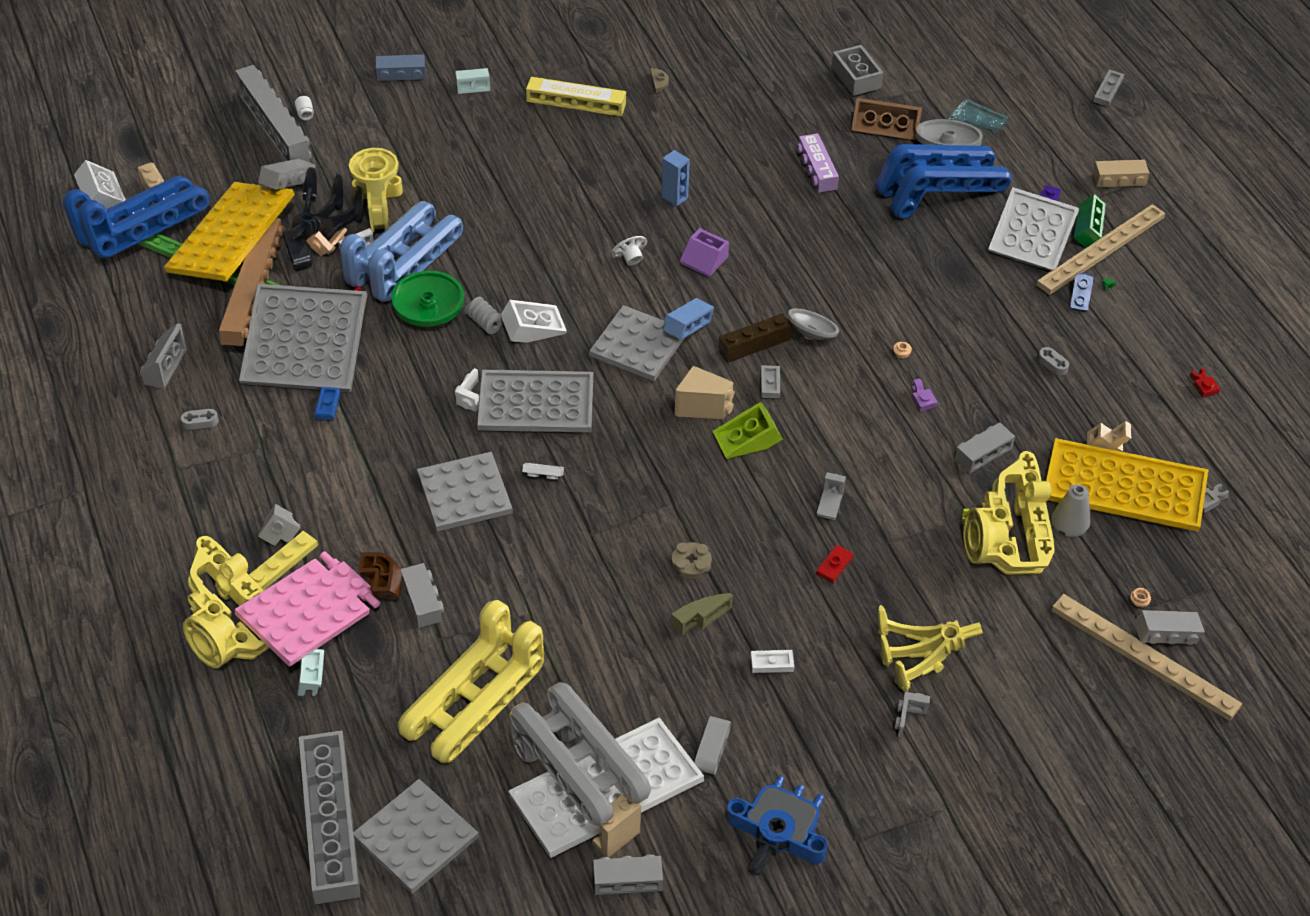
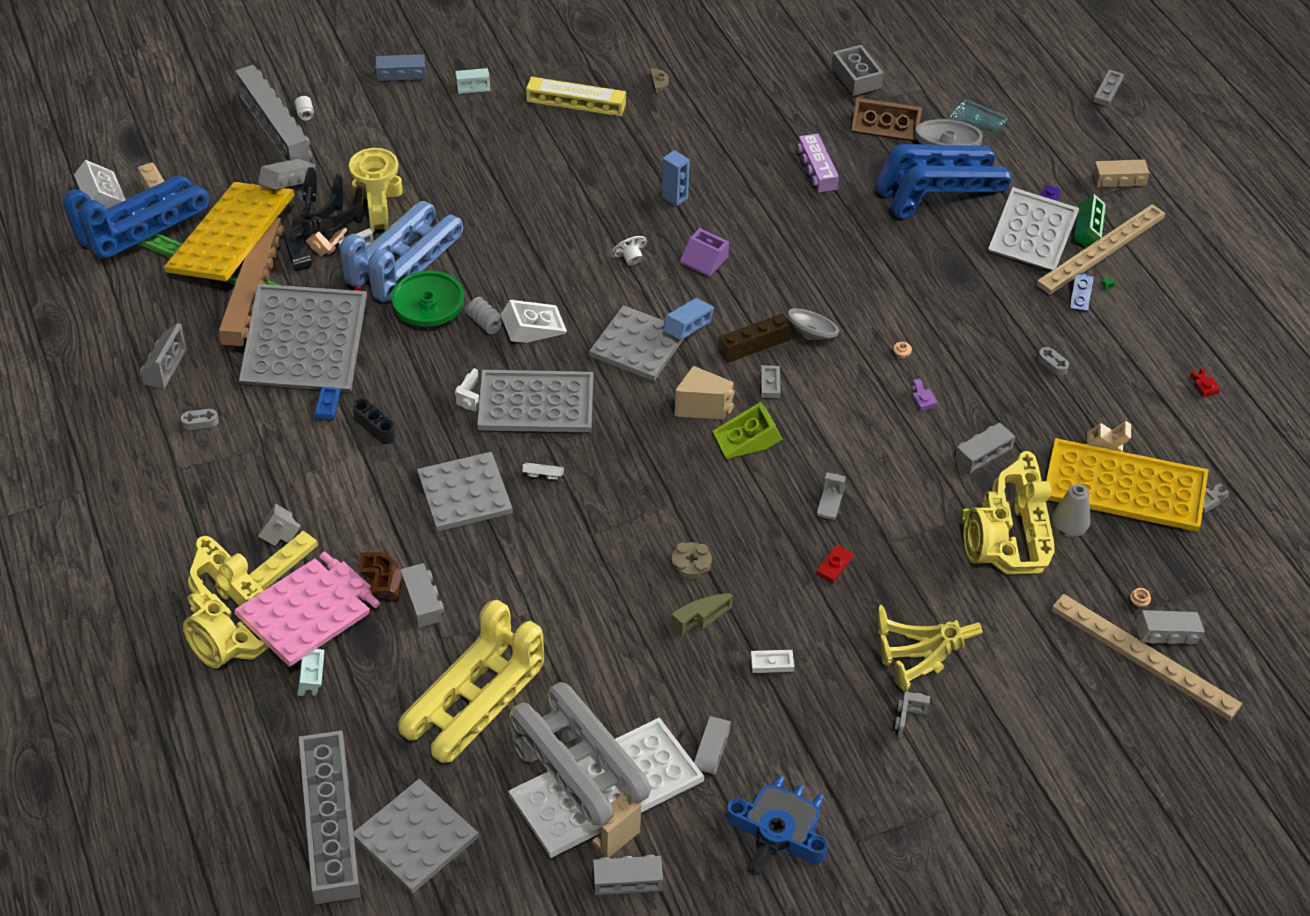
(374, 421): none -> black beam

